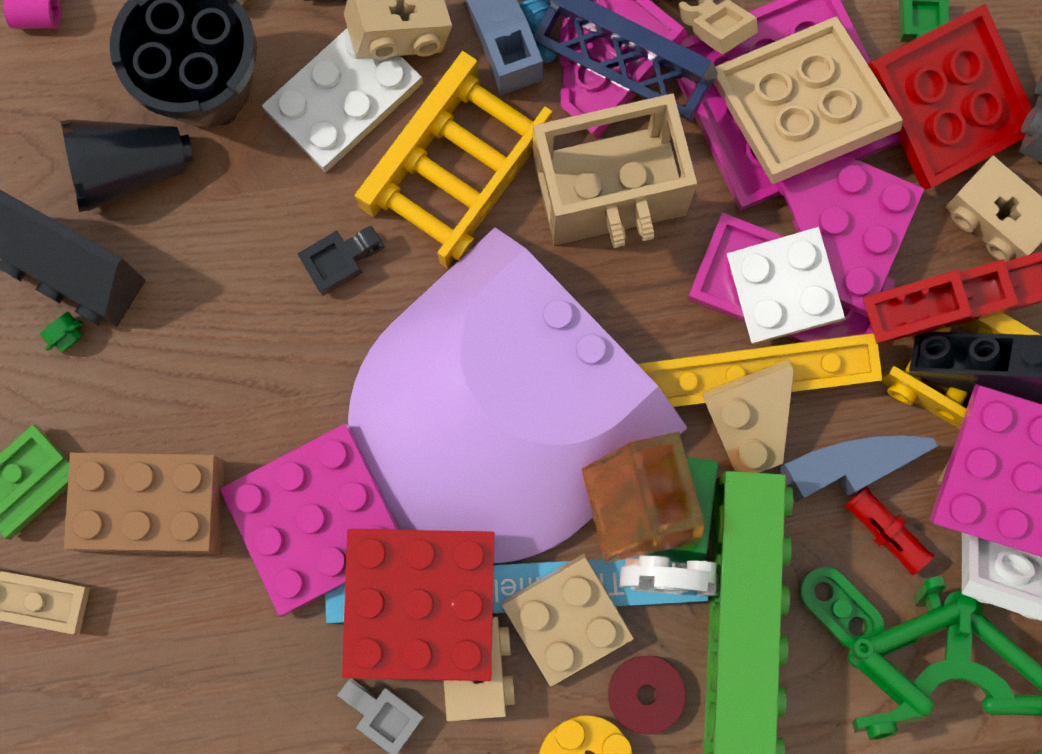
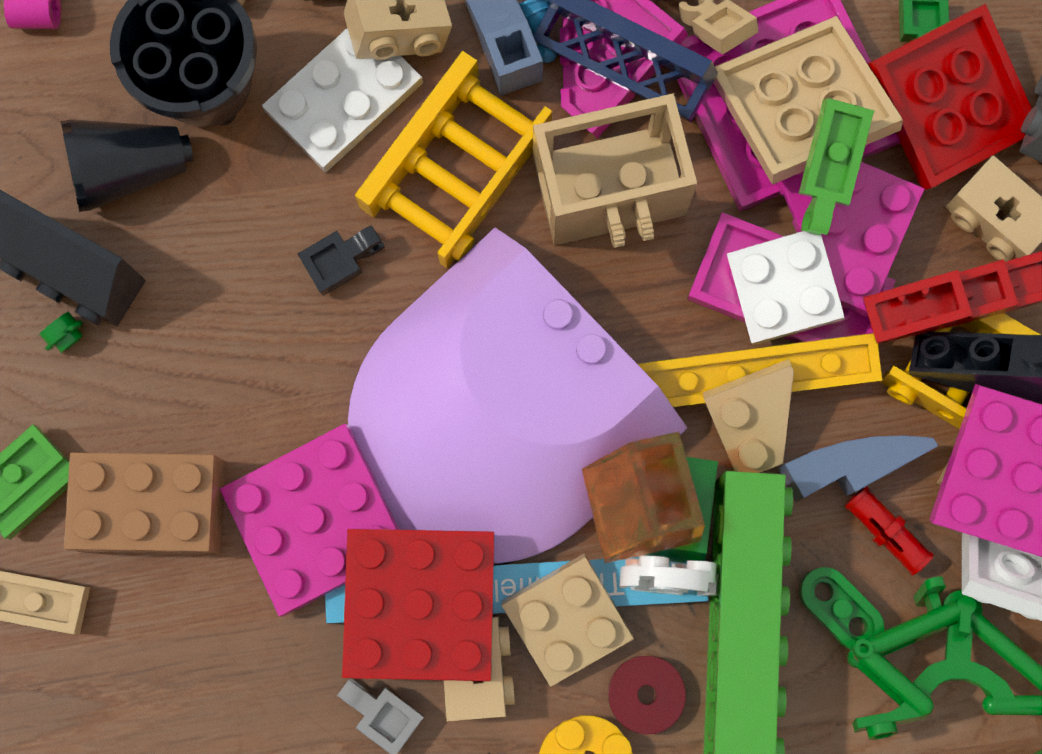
(833, 161): none -> bright green plate

